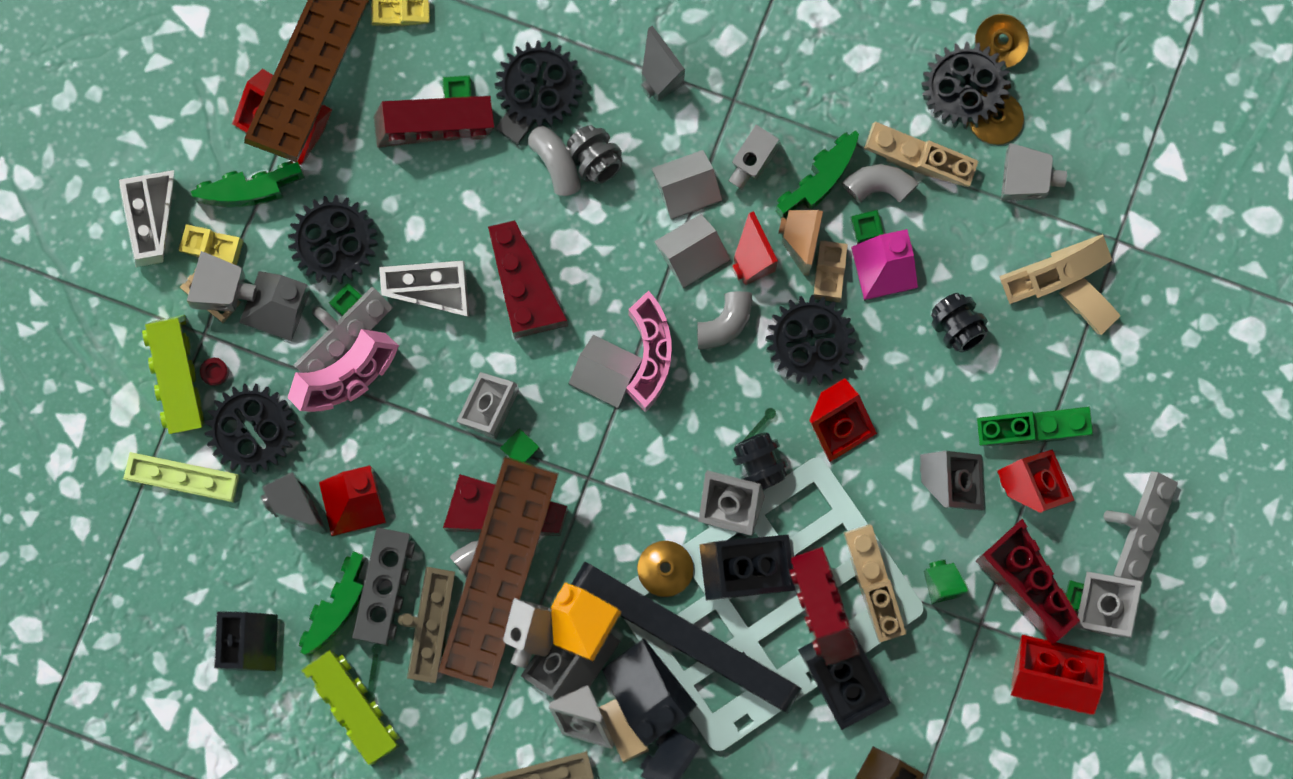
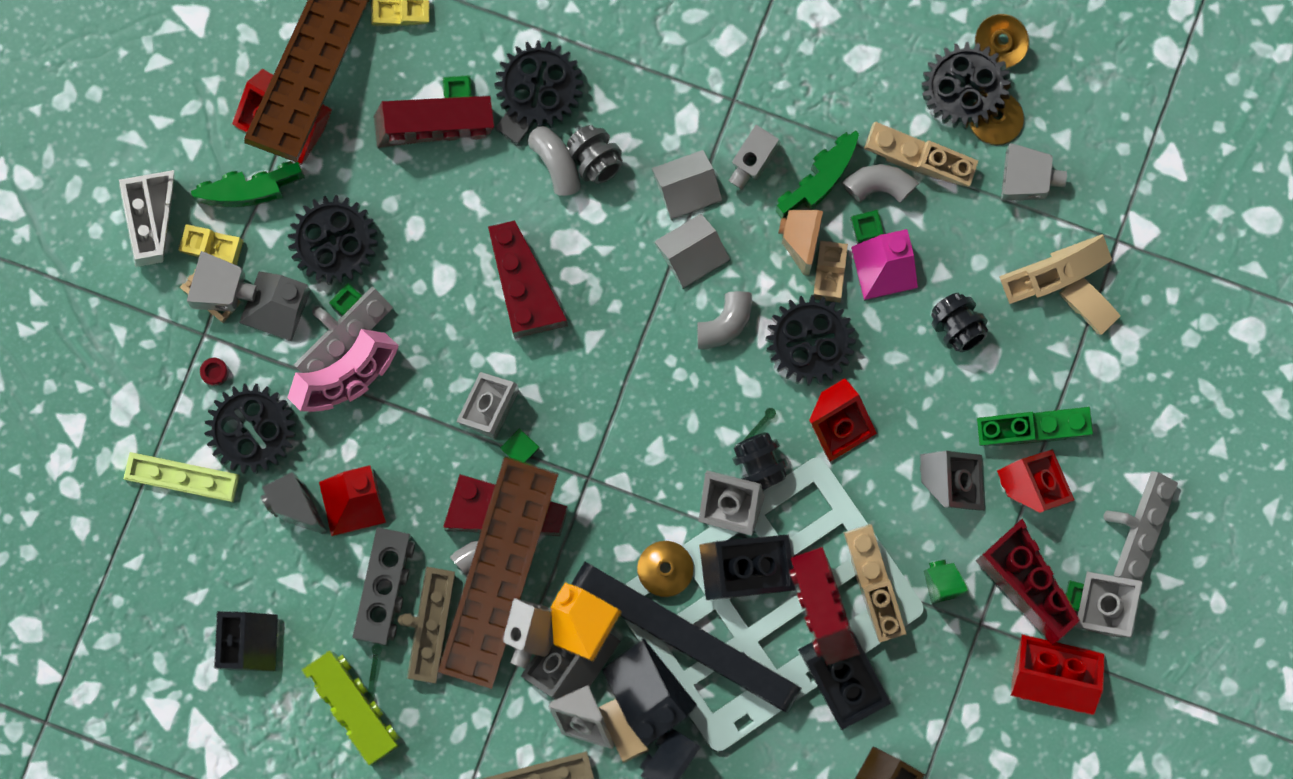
(174, 374): lime wedge -> none
(331, 618): green slope -> none
(428, 284): white wedge -> none
(604, 371): light grey slope -> none
(657, 351): bright pink brick -> none
(661, 69): dark grey slope -> none
(754, 253): slope -> none

